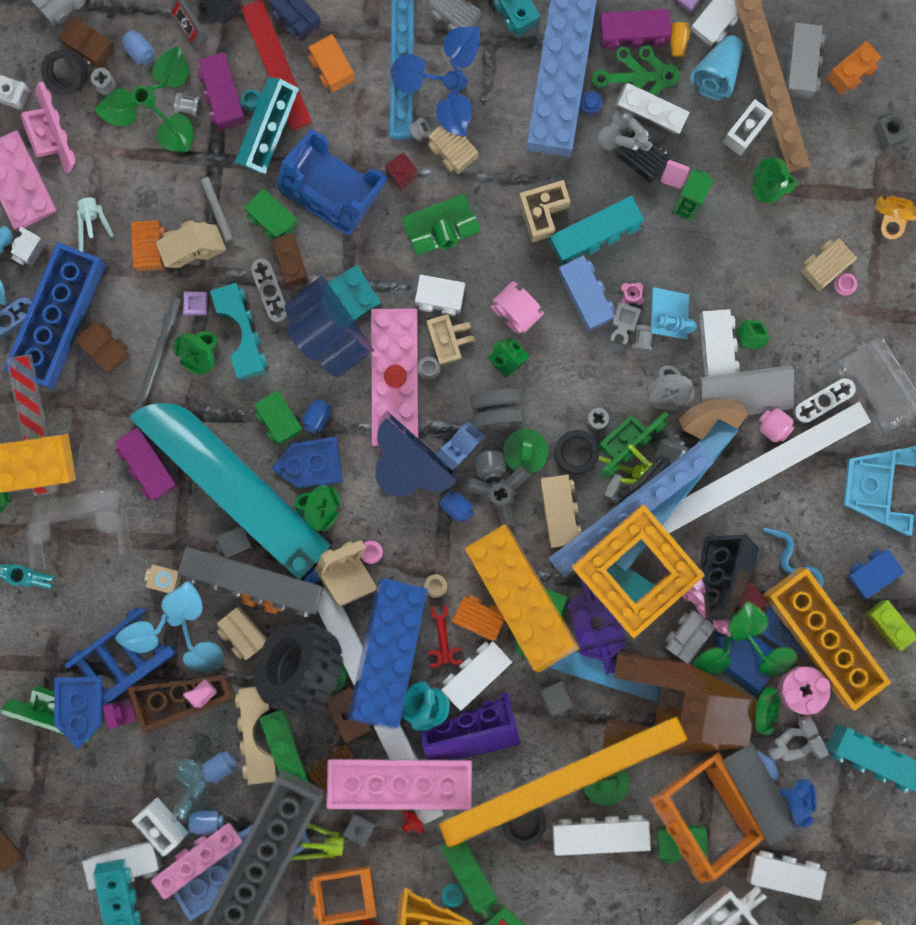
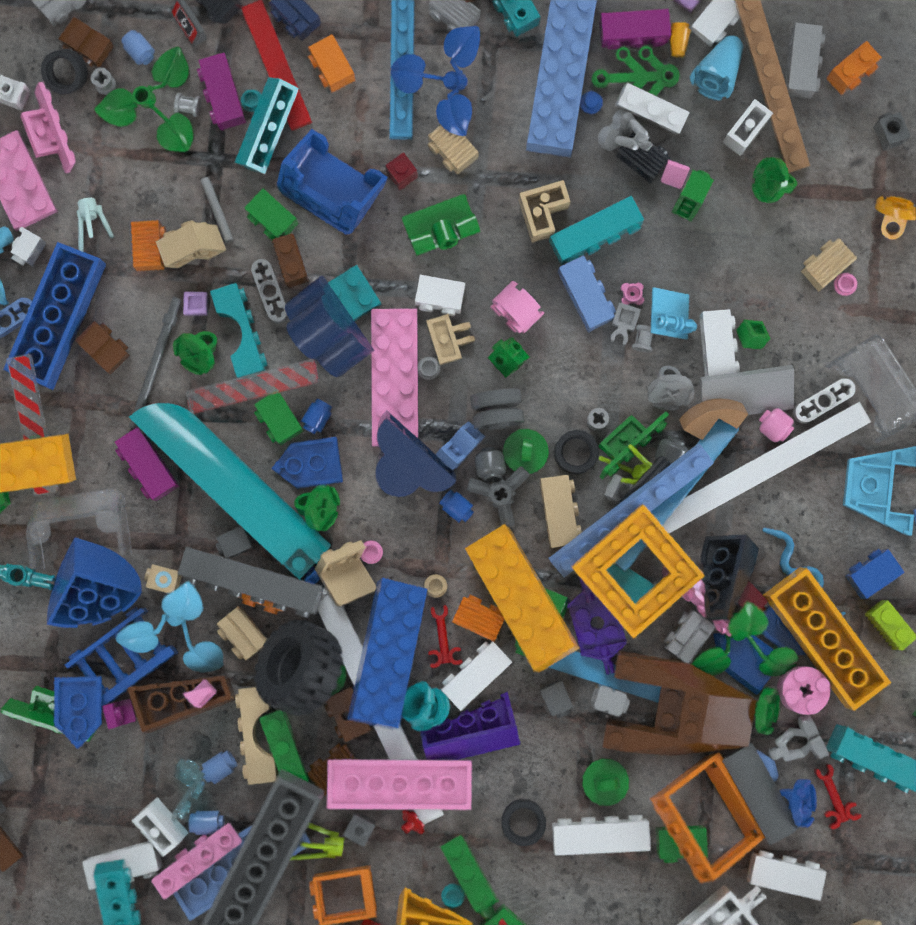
(91, 586): none -> blue brick
(252, 386): none -> clear tile
(395, 376): clear red tile -> none
(420, 129): light grey bush -> none
(562, 782): light orange beam -> none
(609, 700): none -> light grey brick
(842, 812): none -> red bar

